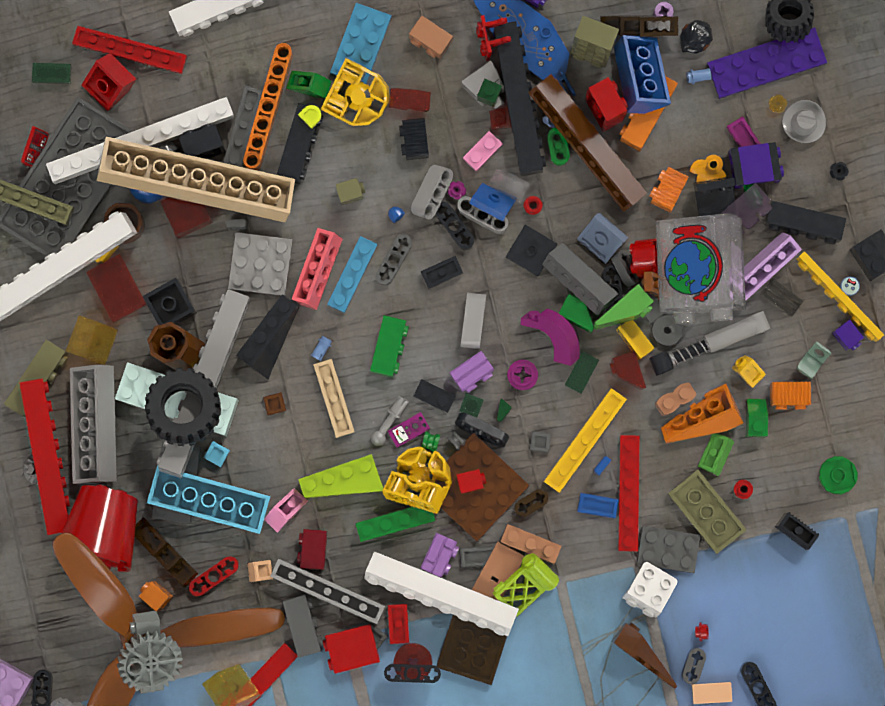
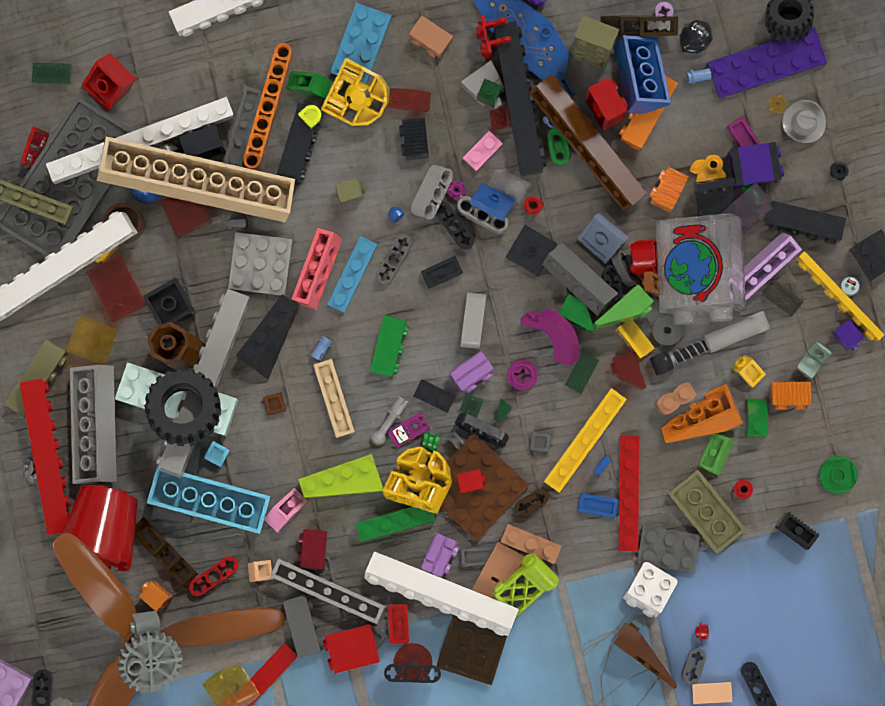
(129, 49): red plate -> none

